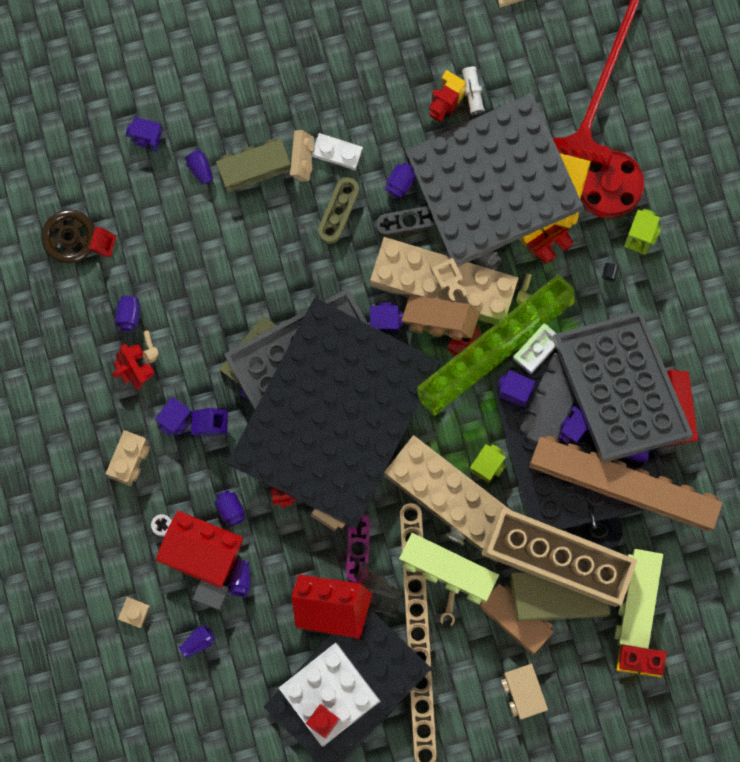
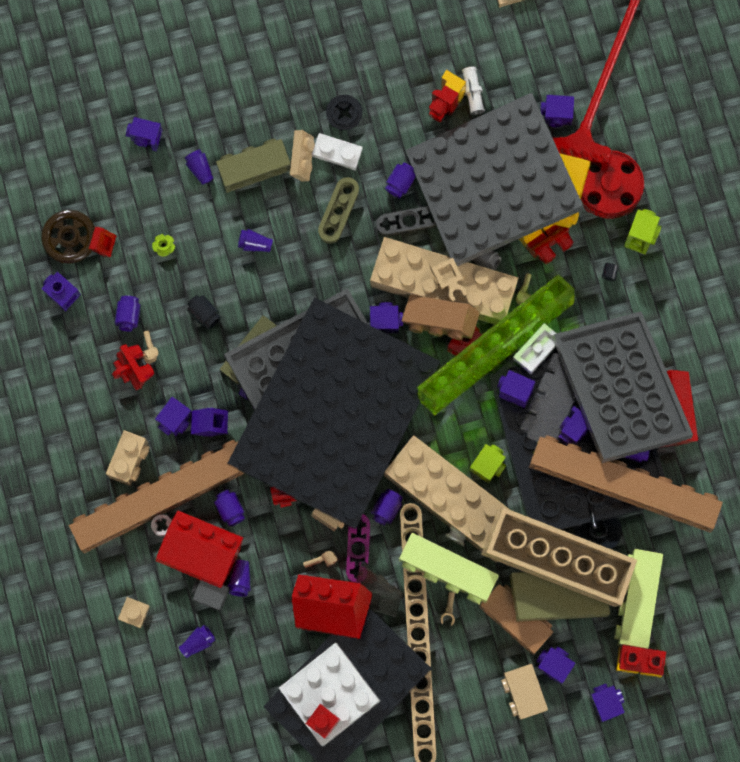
(60, 291): none -> dark purple brick
(154, 499): none -> medium nougat brick
(163, 251): none -> lime plate
(203, 311): none -> black brick
(254, 241): none -> dark purple cone
(328, 557): none -> tan hand
(344, 102): none -> black gear
(386, 507): none -> dark purple brick
(555, 664): none -> dark purple brick
(558, 110): none -> dark purple brick
(607, 702): none -> dark purple brick

